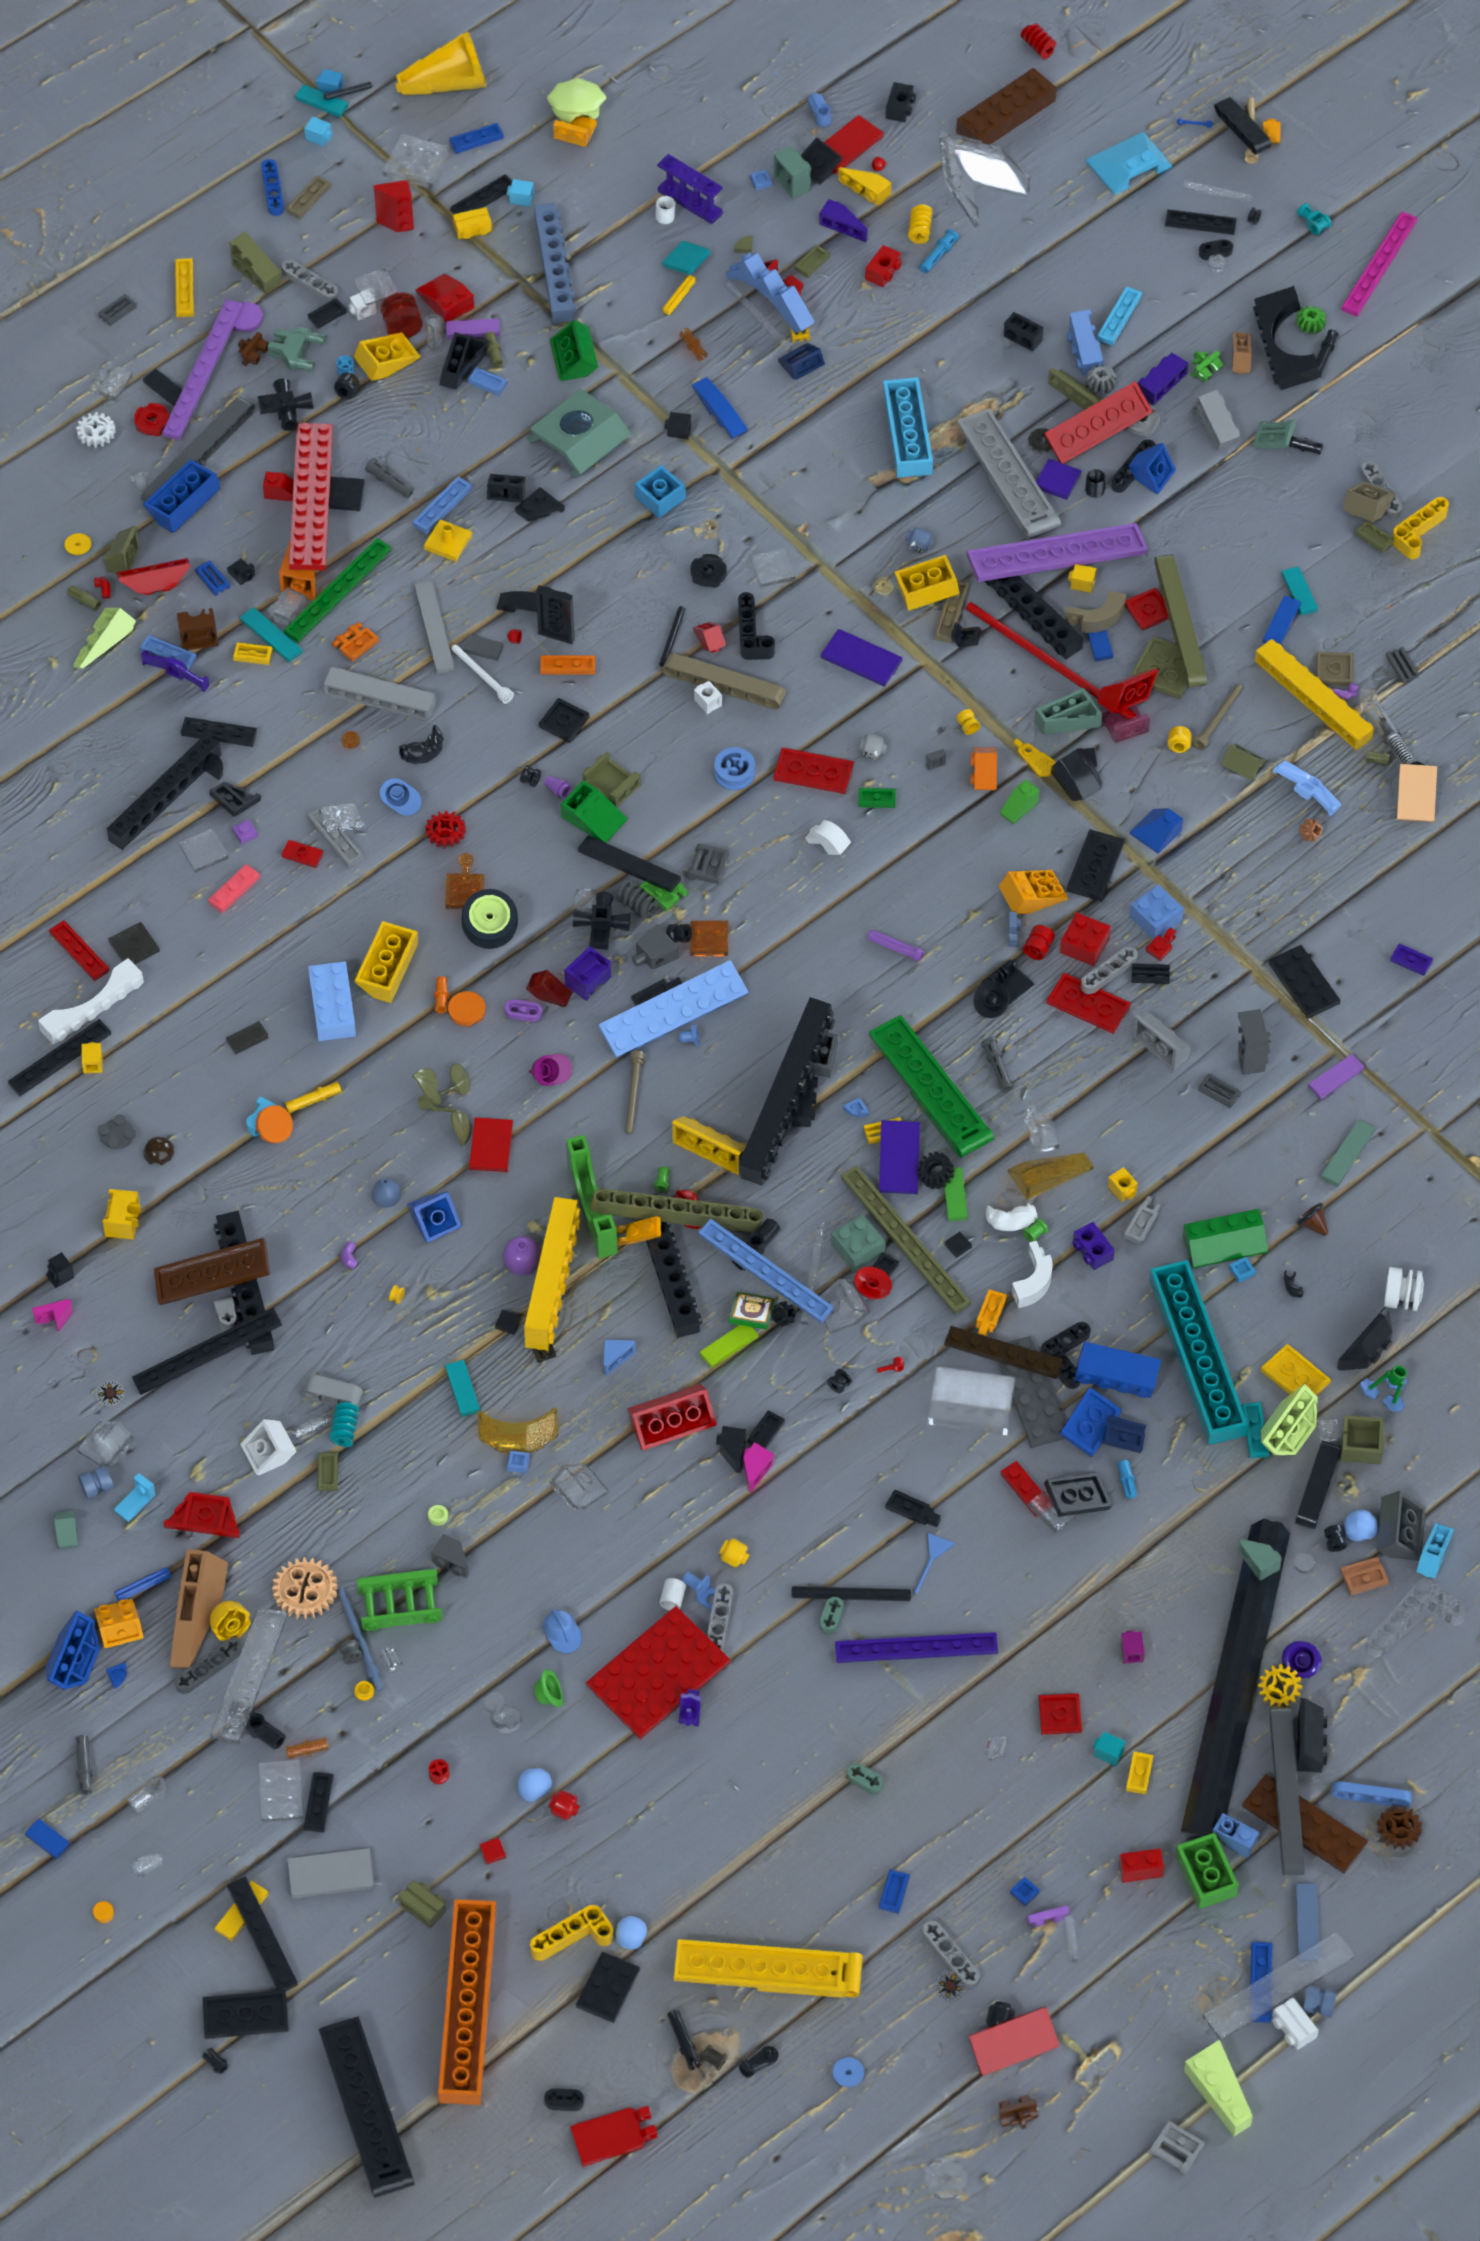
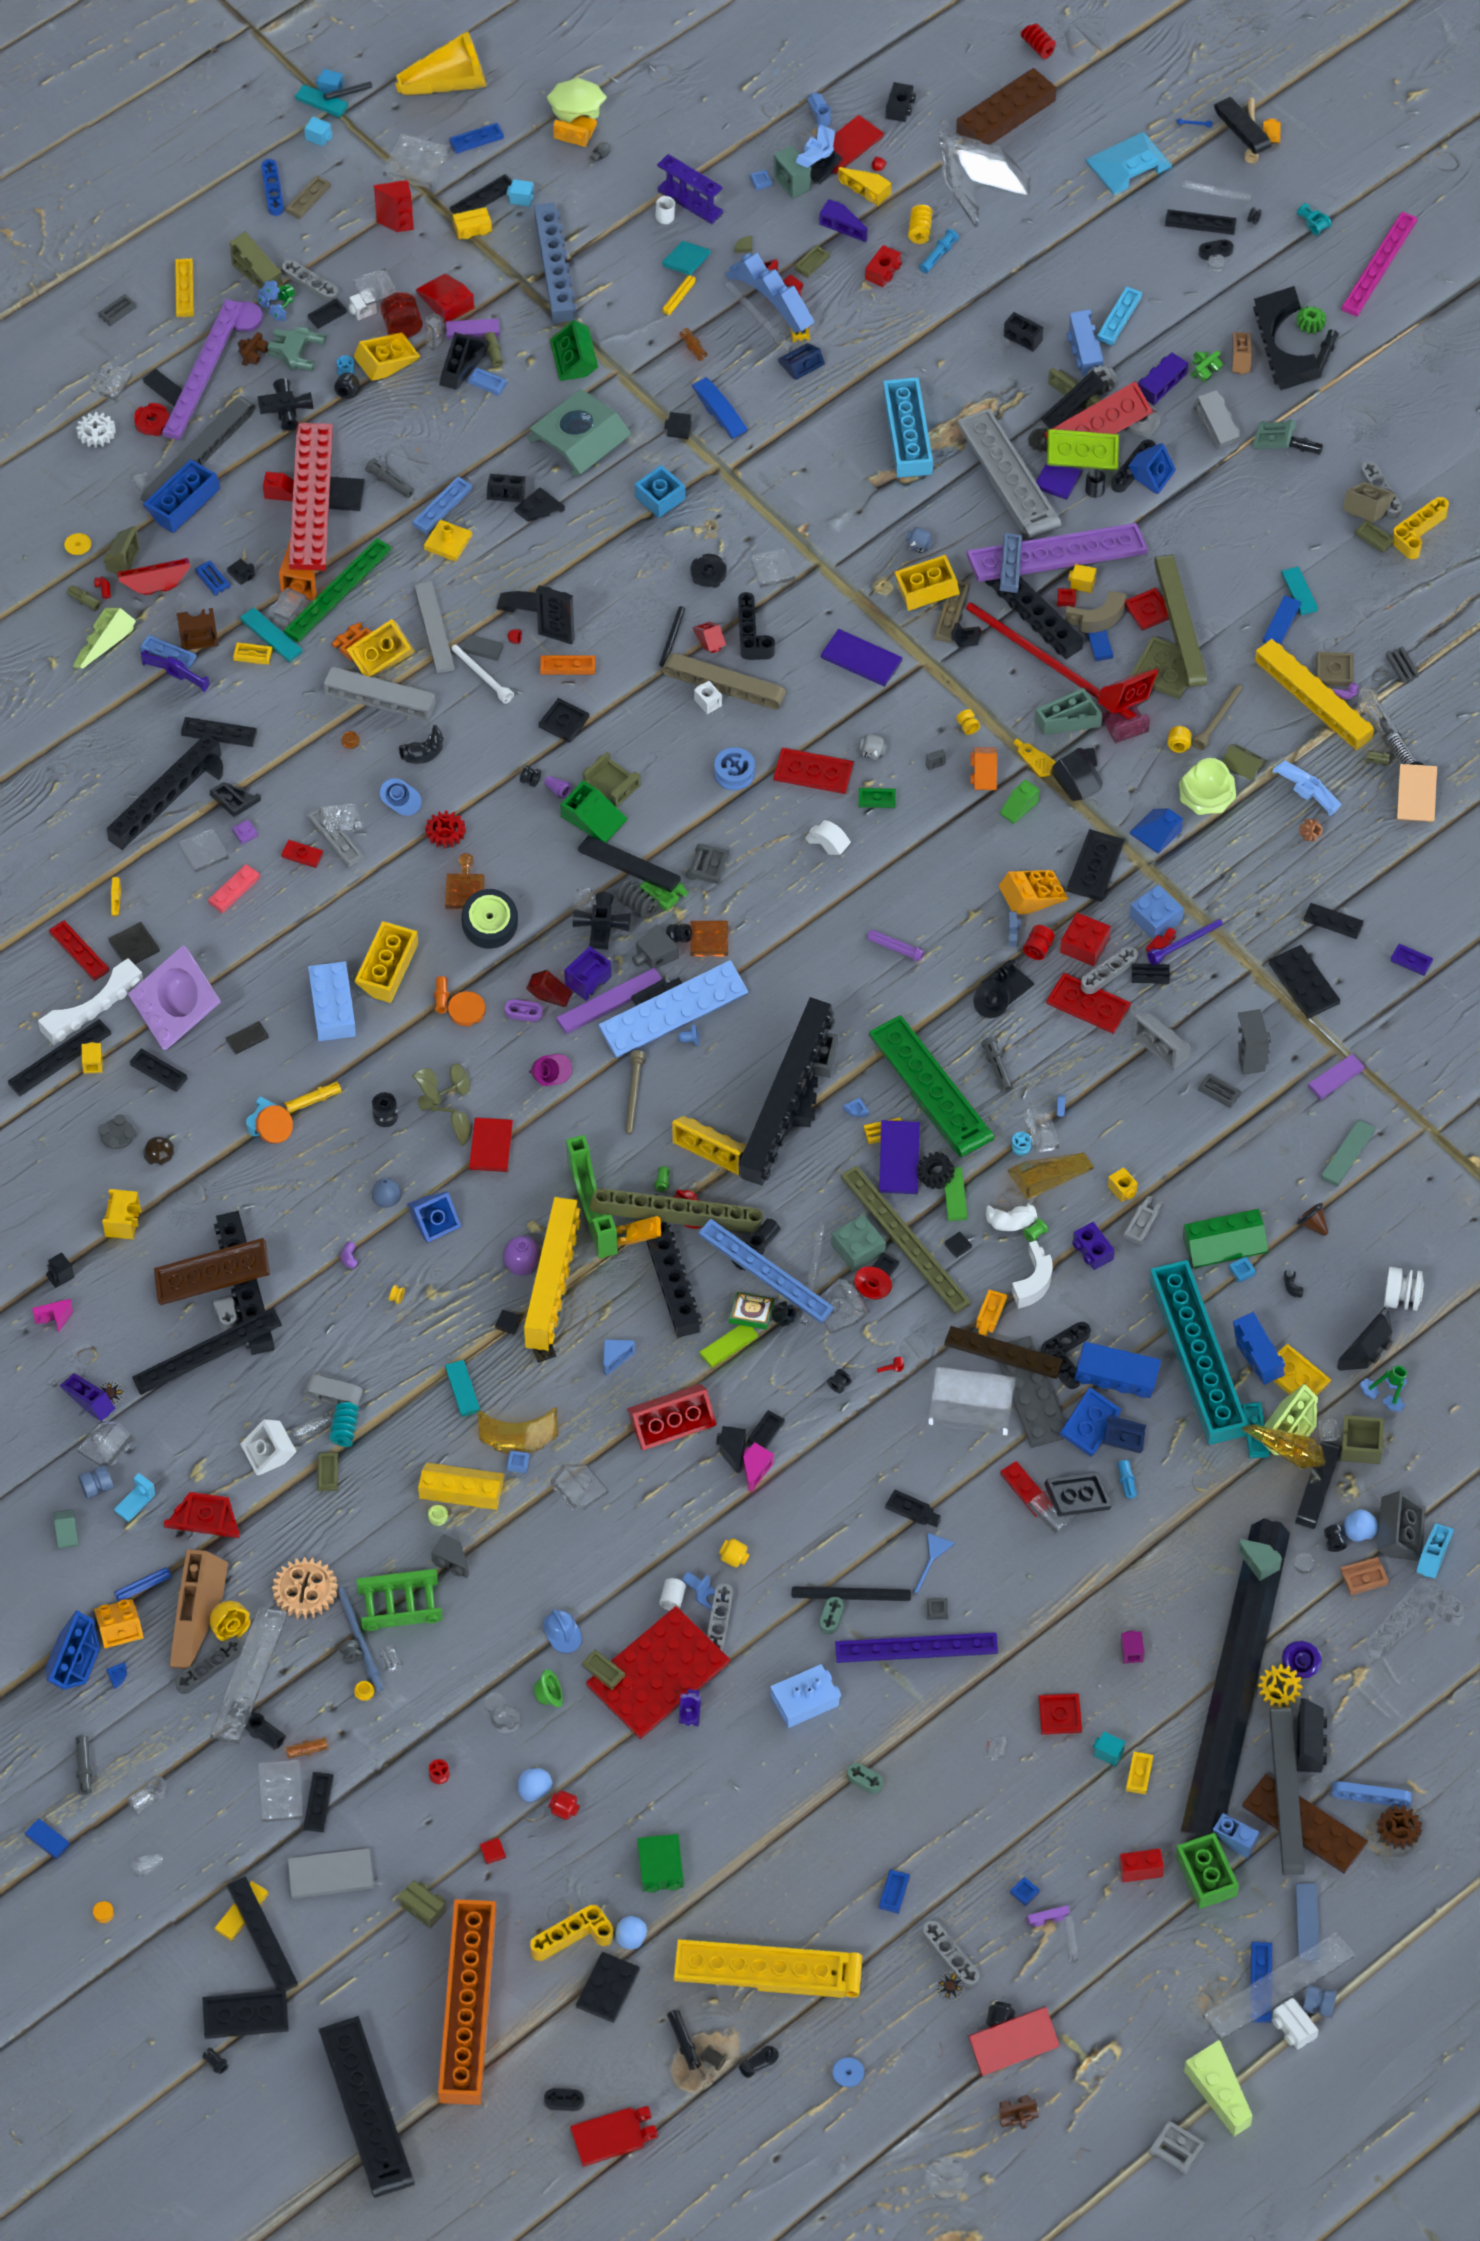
(88, 1396): none -> dark purple slope
(115, 896): none -> yellow tile
(158, 1070): none -> black plate
(174, 997): none -> lavender piece
(271, 291): none -> medium blue plant
(381, 649): none -> yellow slope
(384, 1109): none -> black wheel
(460, 1486): none -> yellow slope
(600, 151): none -> dark grey cylinder
(603, 1669): none -> olive tile
(606, 1002): none -> medium lavender tile
(660, 1863): none -> green brick
(805, 1695): none -> light blue piece
(817, 148): none -> light blue plate
(937, 1608): none -> dark grey tile
(1010, 562): none -> sand blue tile
(1018, 1139): none -> medium azure wheel
(1060, 1104): none -> medium blue tile
(1066, 597): none -> red tile
(1073, 400): none -> black plate
(1082, 449): none -> lime tile
(1156, 955): none -> dark purple piece
(1207, 787): none -> yellowish green piece
(1258, 1349): none -> blue wedge
(1295, 1448): none -> clear yellow wedge
(1333, 920): none -> black plate

